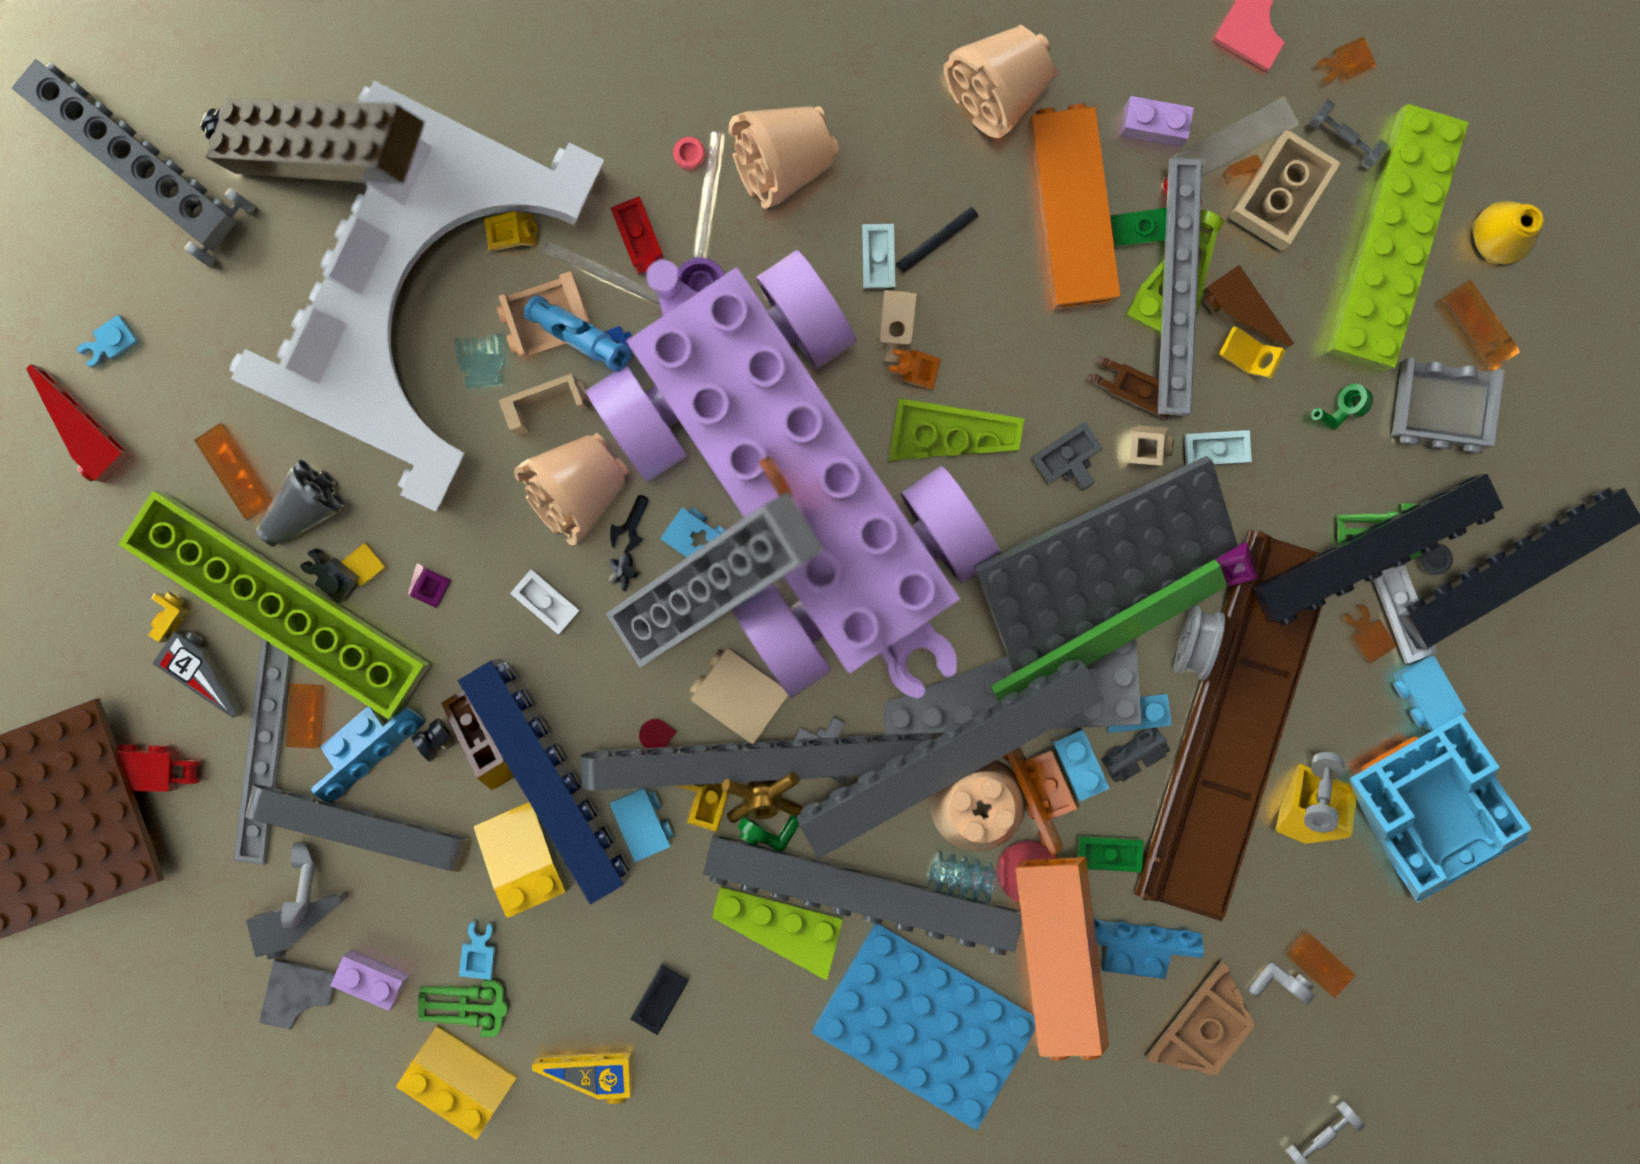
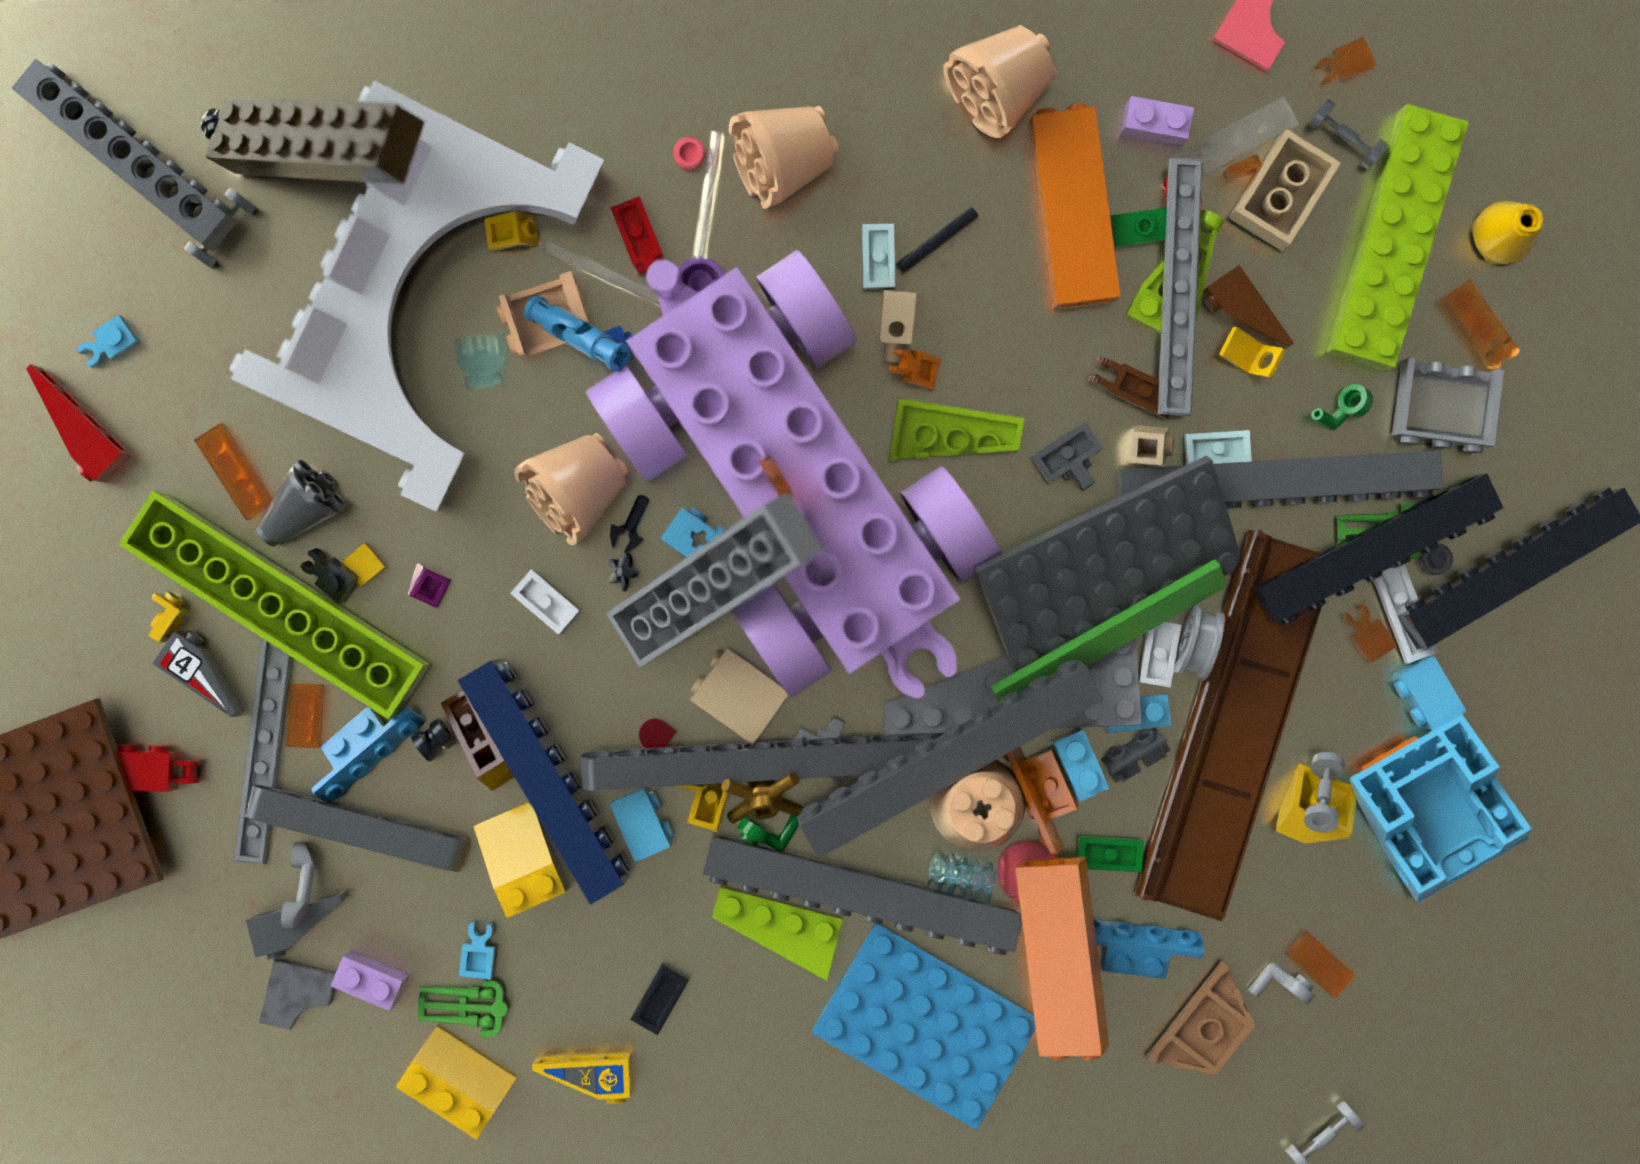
(513, 404): tan panel -> none
(1159, 654): none -> white plate
(1238, 565): magenta slope -> none
(1312, 478): none -> dark grey brick

